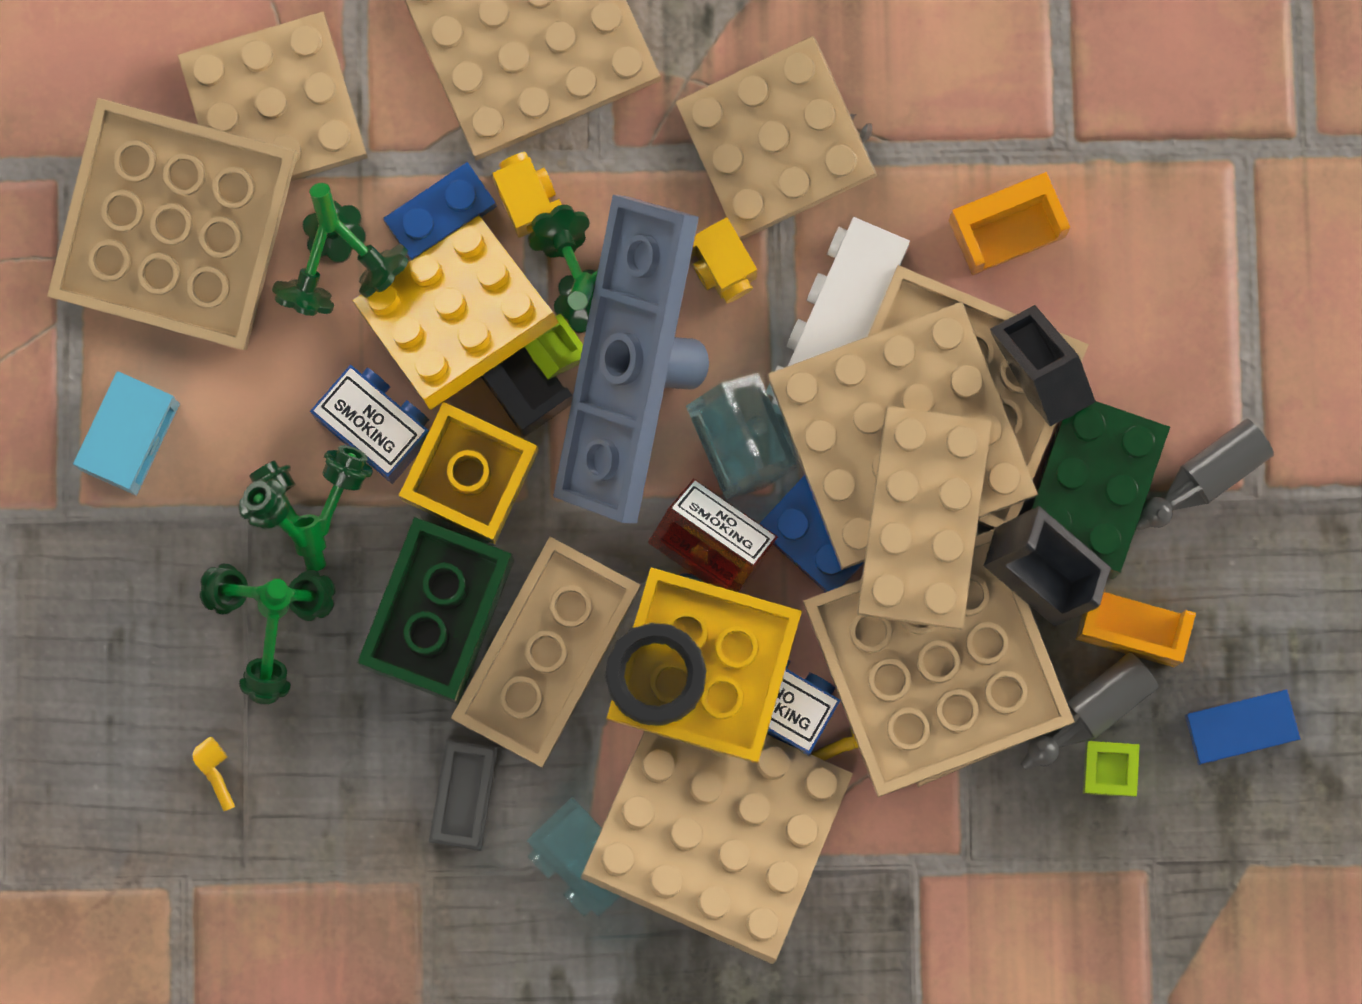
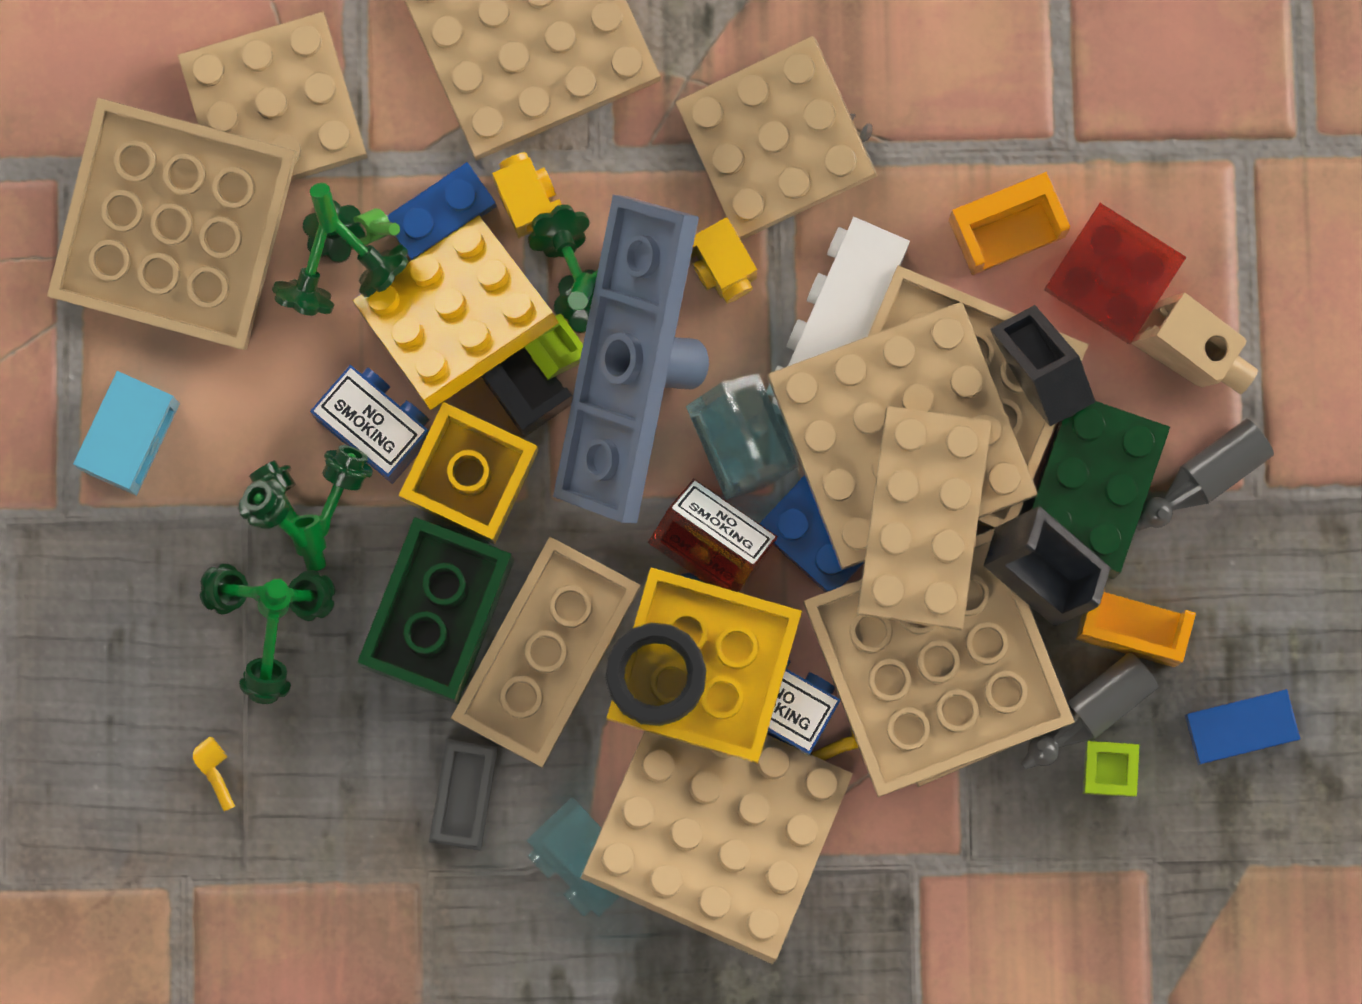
(376, 225): none -> bright green hand
(1114, 273): none -> clear red plate
(1180, 333): none -> tan torso

